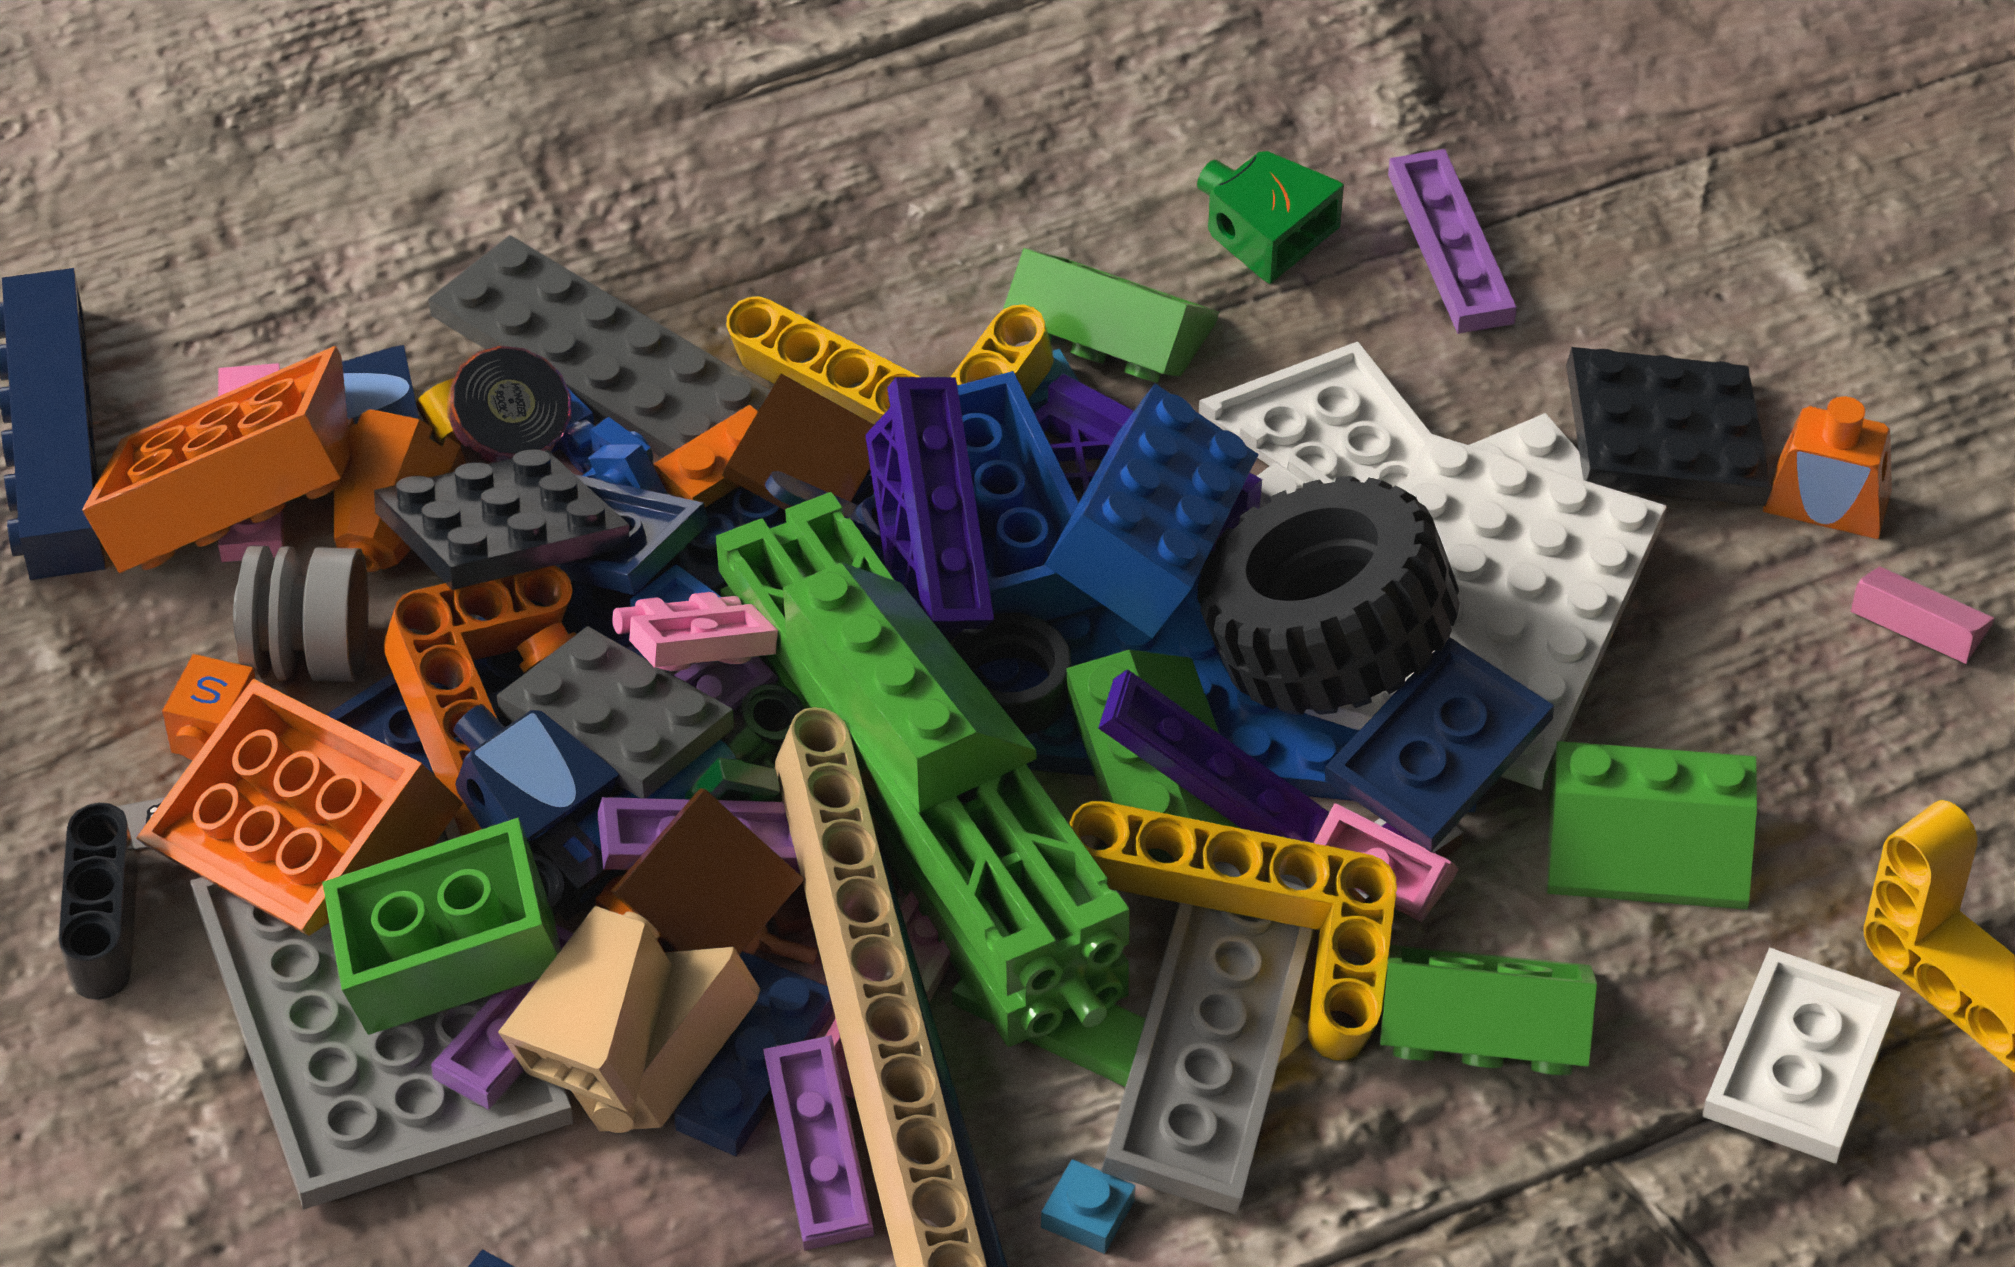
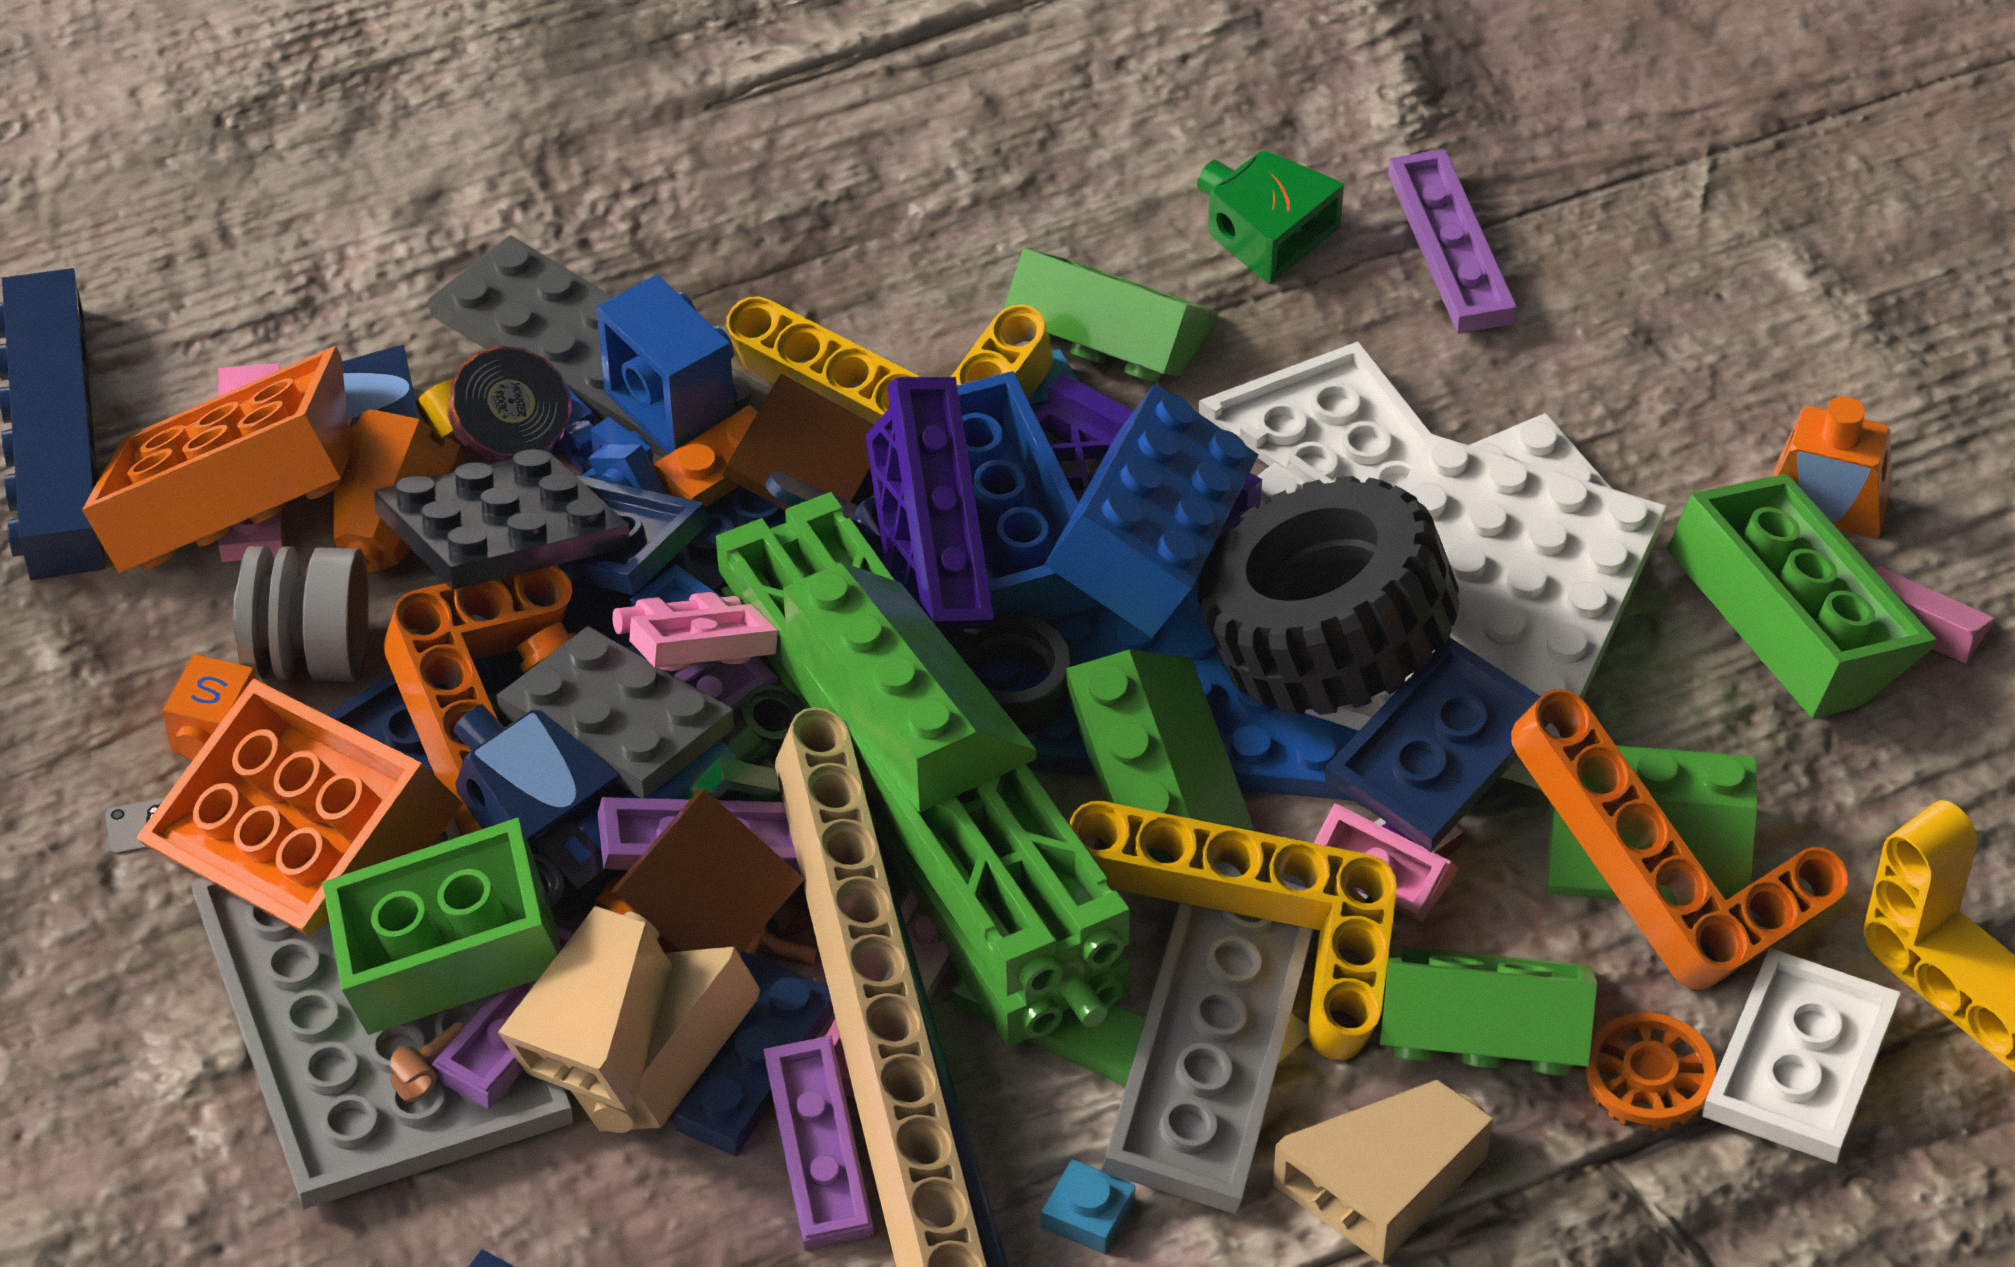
(98, 901): black beam -> none
(412, 1070): none -> nougat hand
(665, 363): none -> blue brick
(1206, 762): dark purple tile -> none
(1385, 1164): none -> tan slope
(1650, 1070): none -> orange wheel
(1662, 853): none -> orange beam
(1668, 426): black plate -> none
(1797, 593): none -> bright green slope

